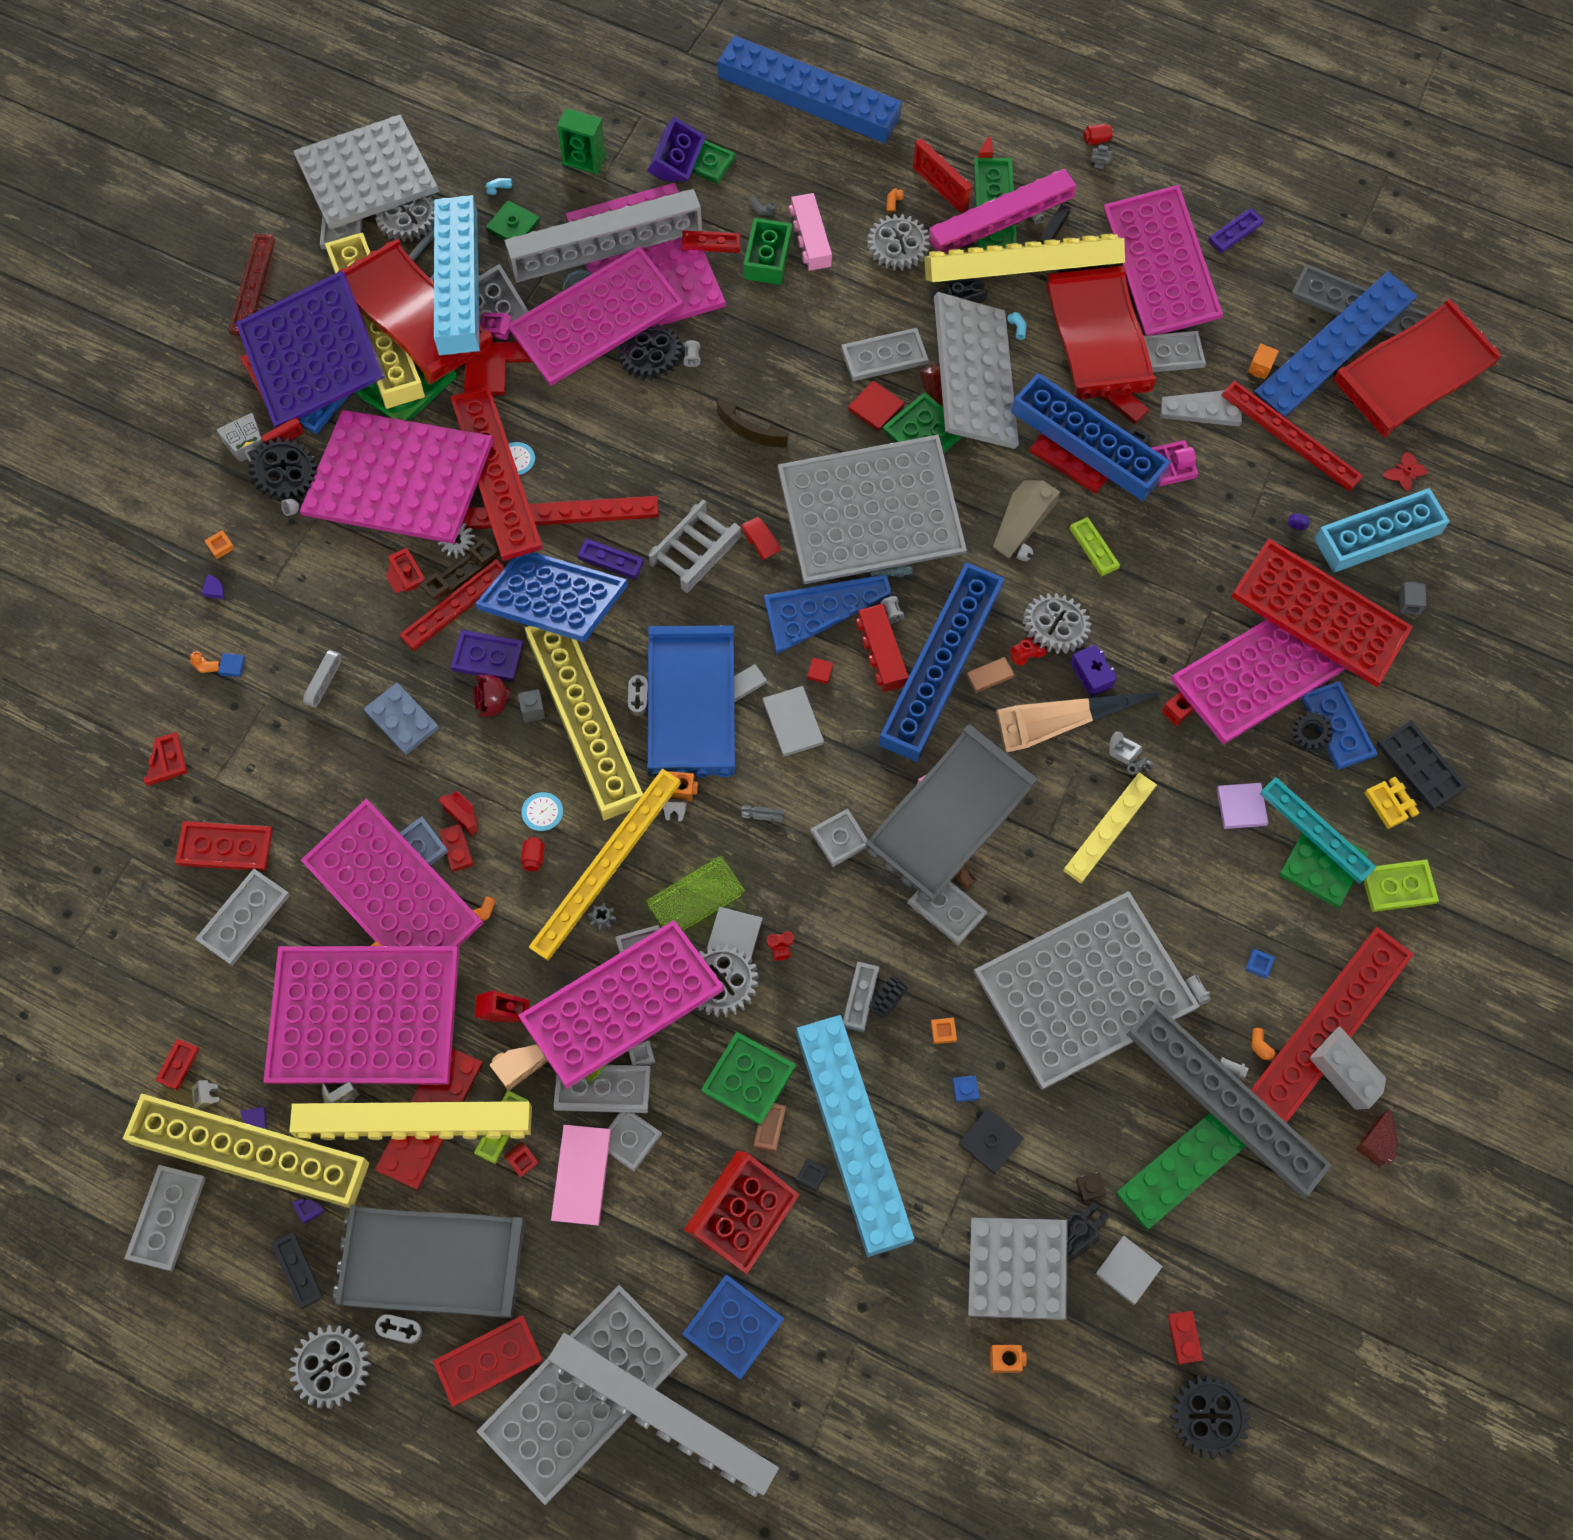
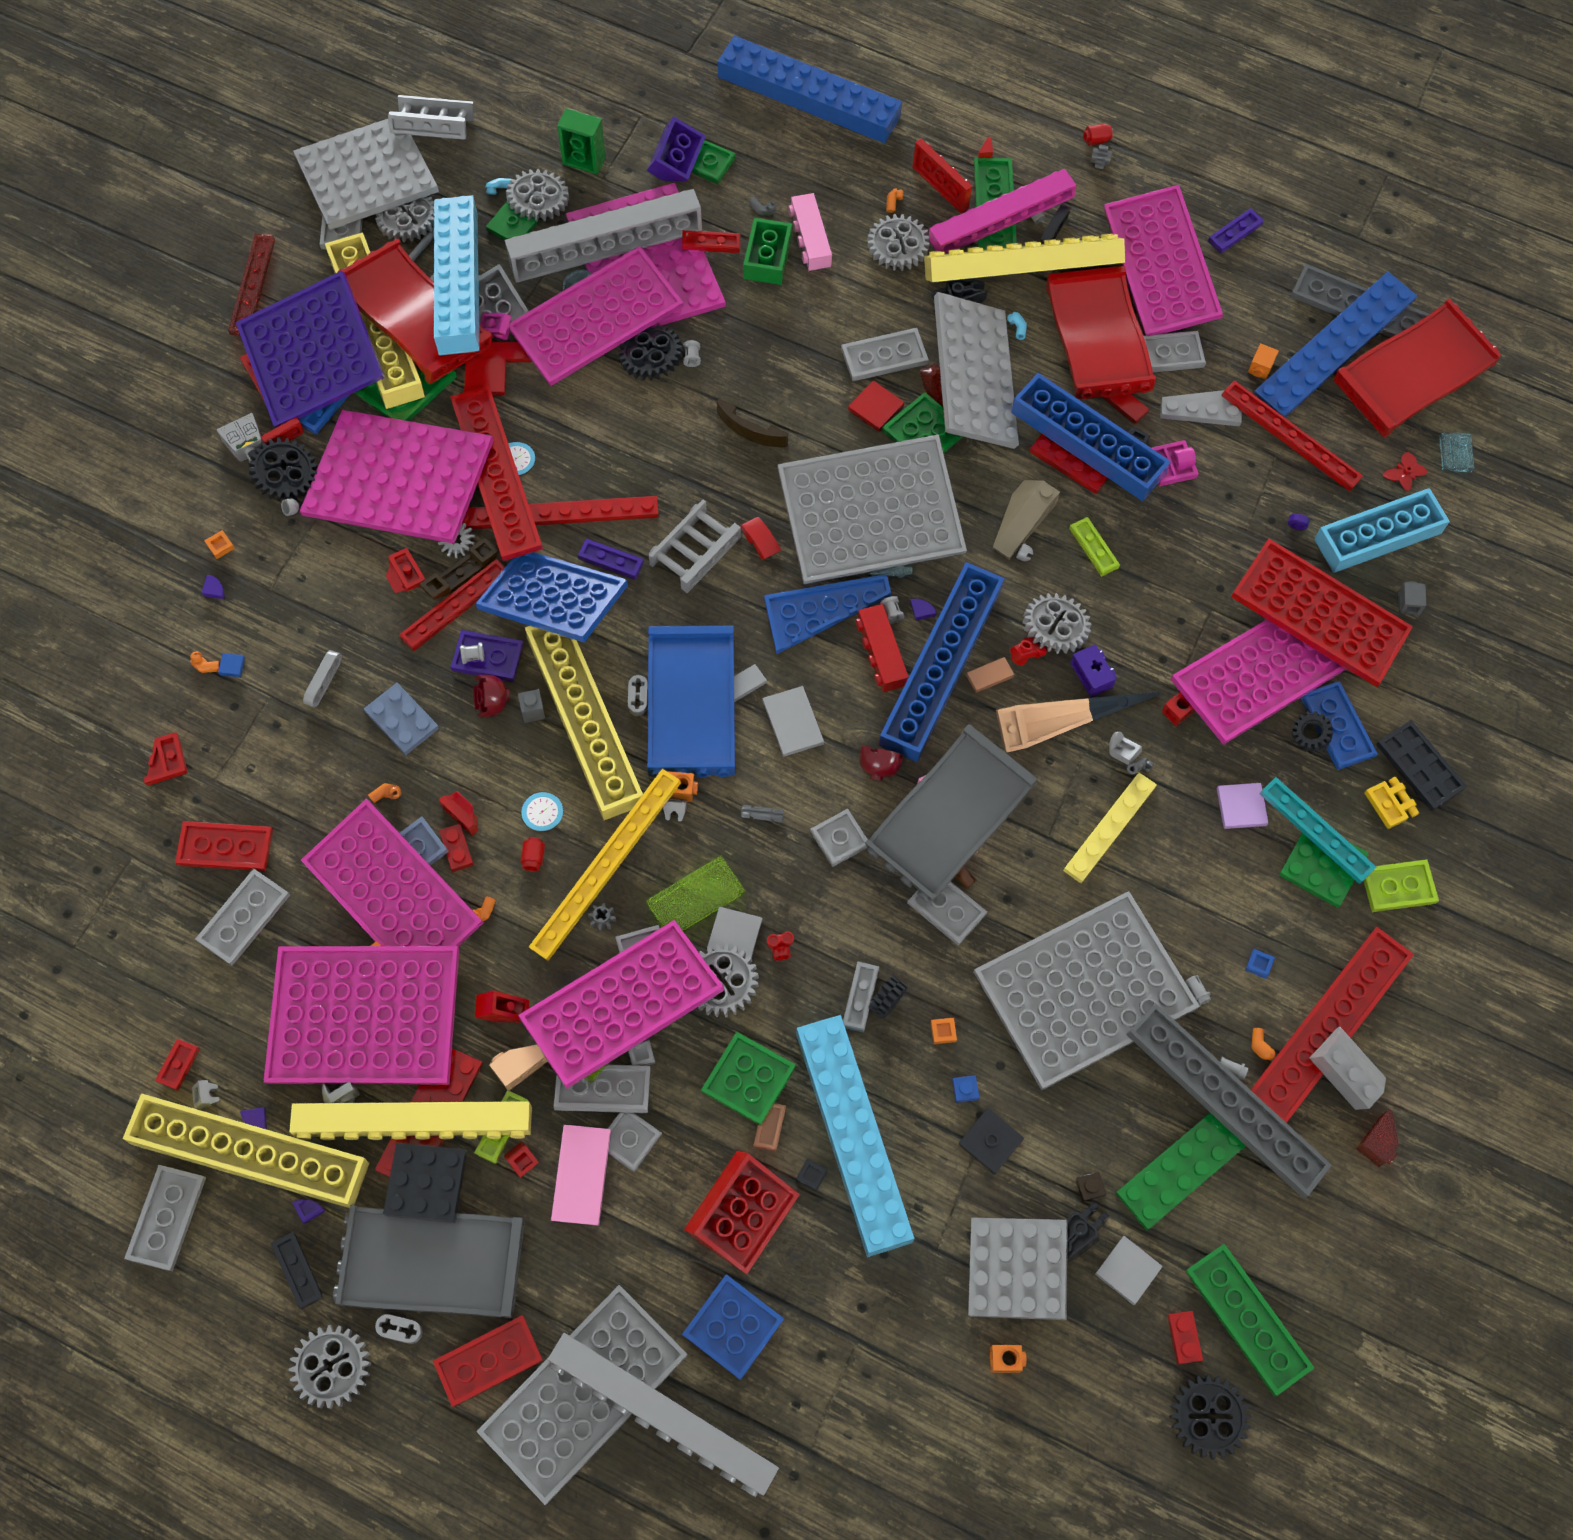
(385, 791): none -> orange arm
(425, 1182): none -> black plate
(431, 117): none -> light grey fence
(472, 653): none -> light grey bush
(537, 195): none -> light grey gear
(820, 671): red tile -> none
(880, 762): none -> dark red cylinder
(922, 609): none -> dark purple tile
(1249, 1320): none -> green plate
(1457, 452): none -> clear light blue plate

